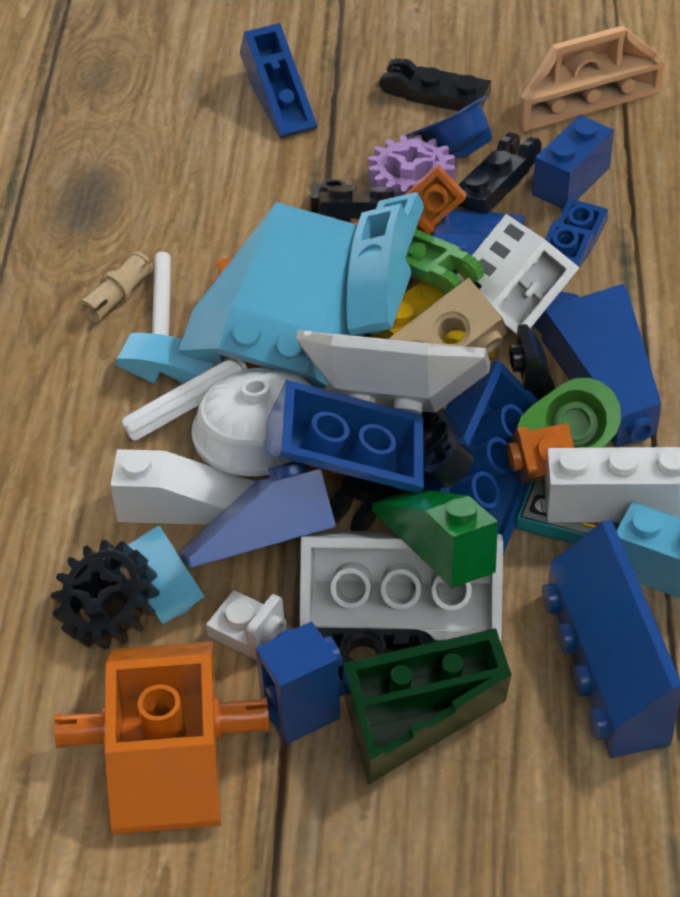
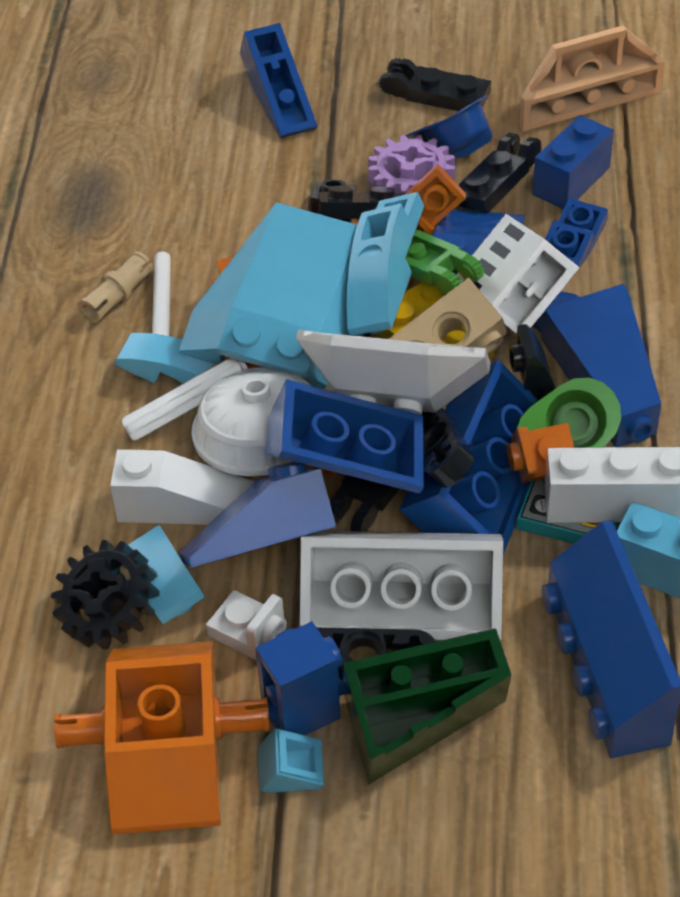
(290, 762): none -> medium azure slope
(445, 531): green slope -> none

